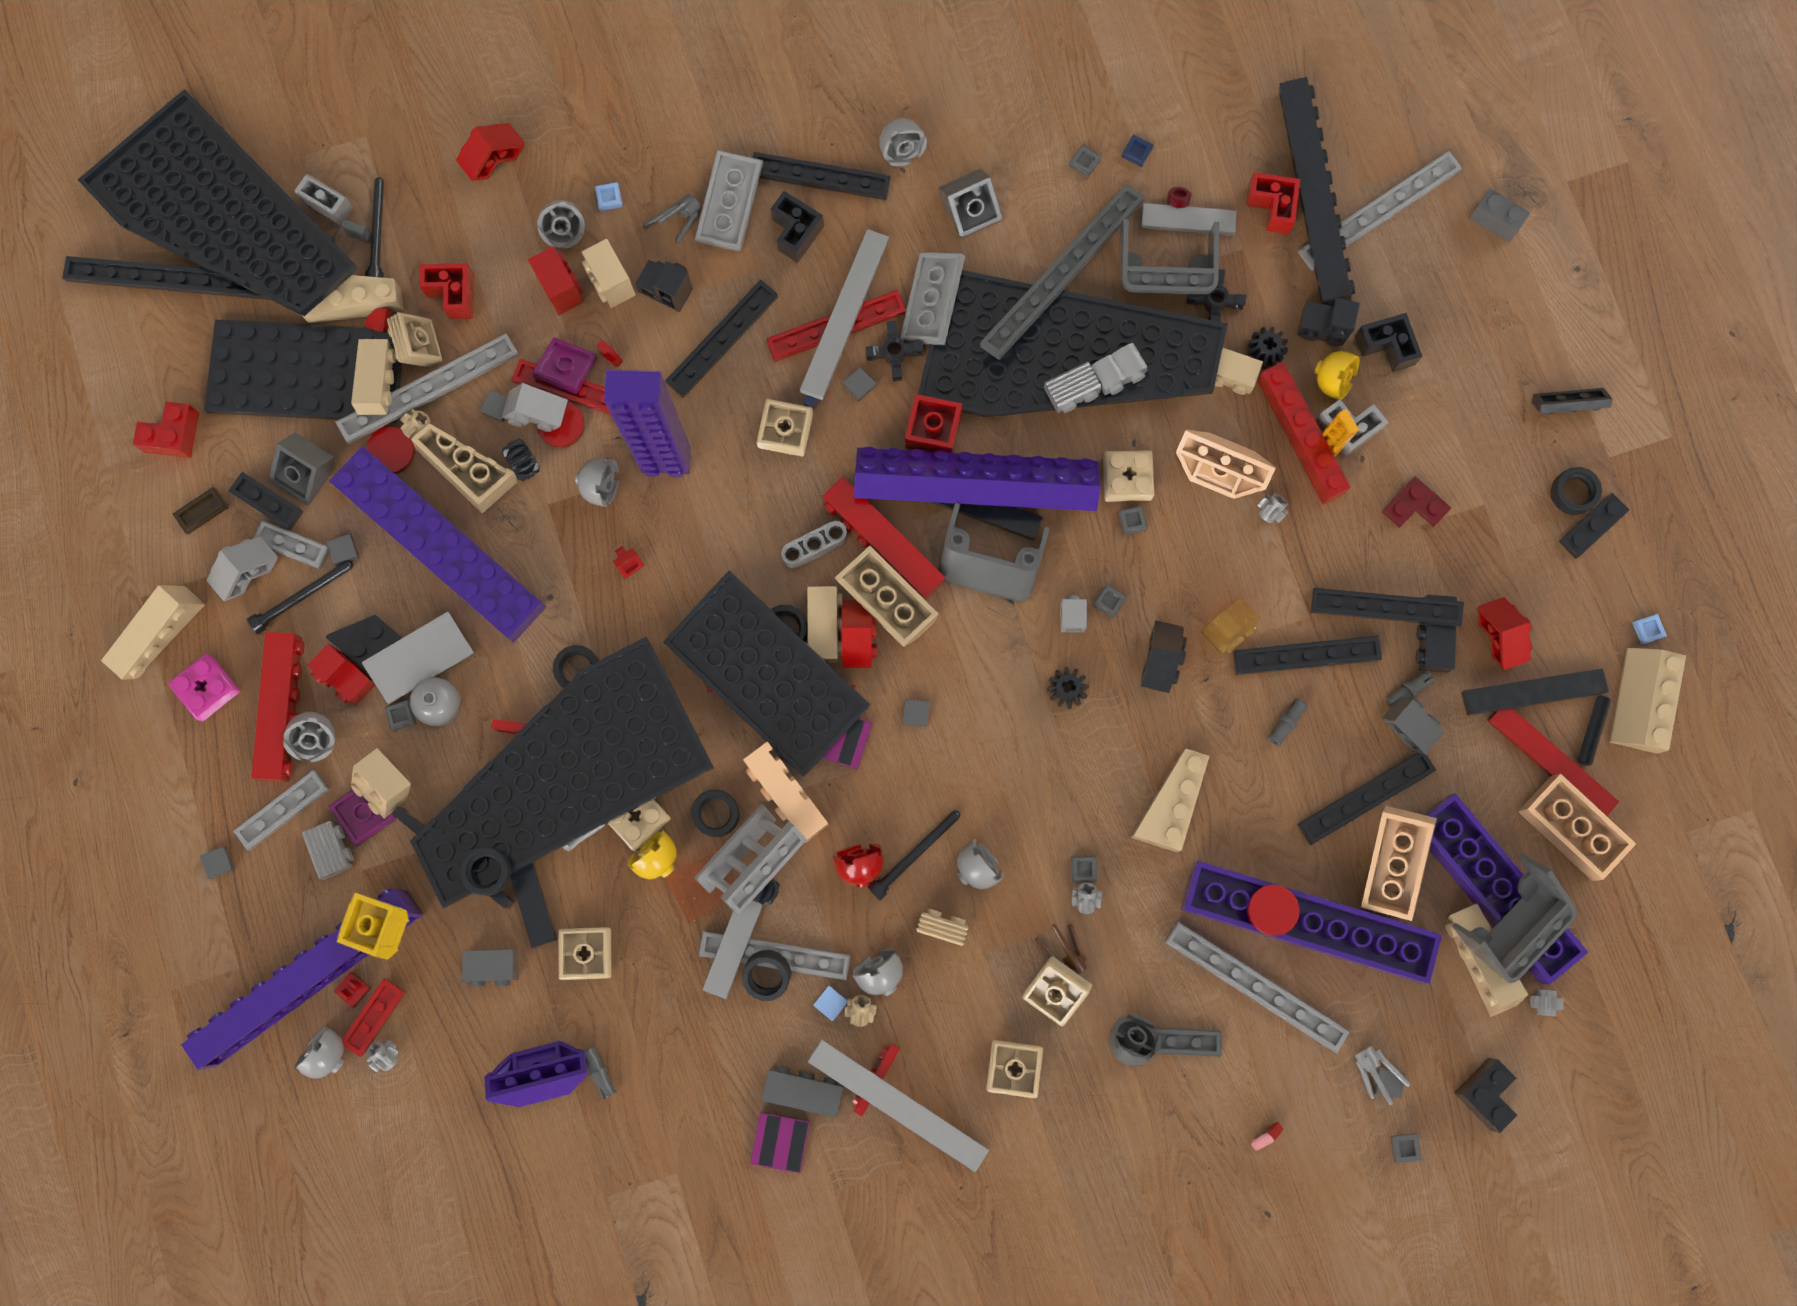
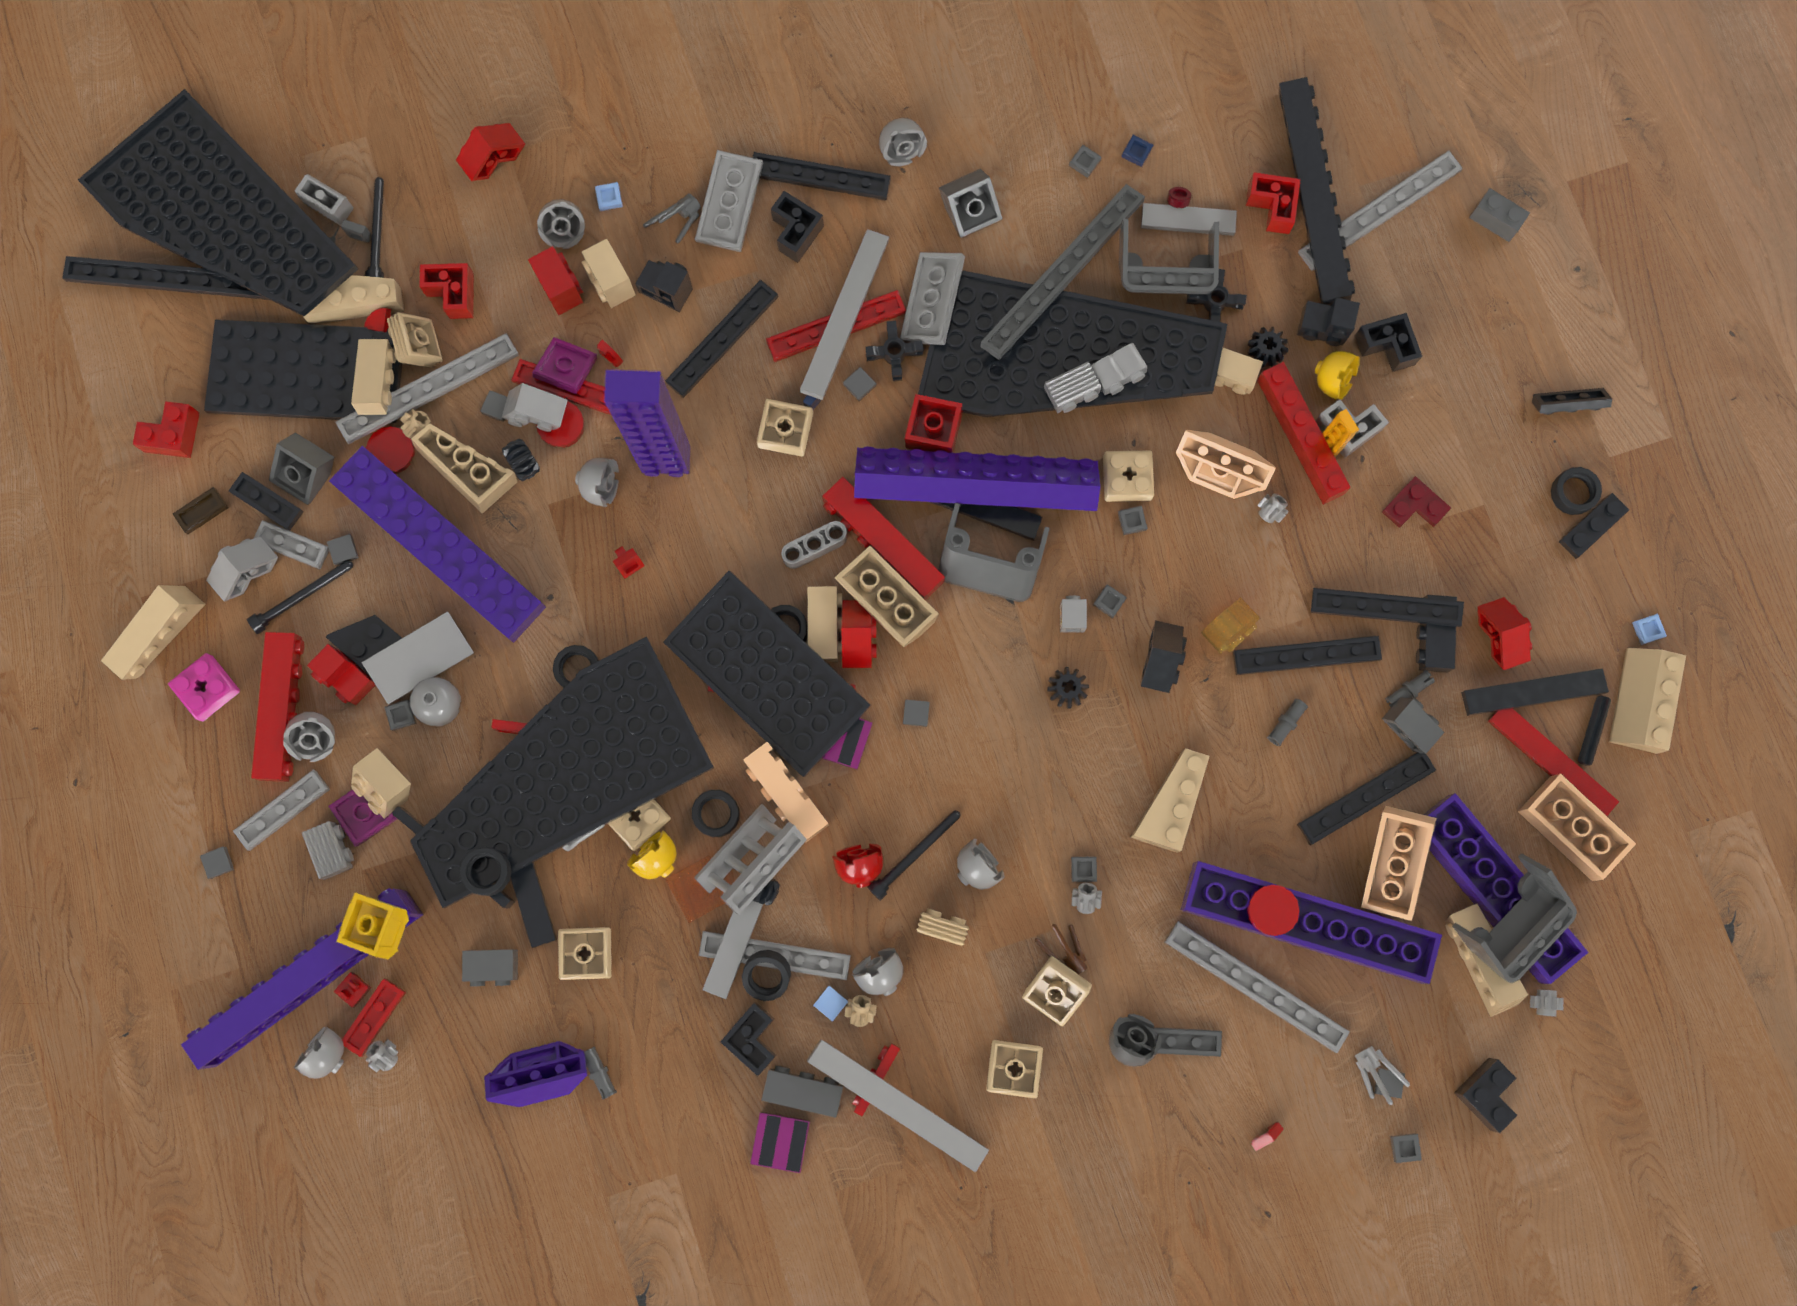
(744, 1041): none -> black brick

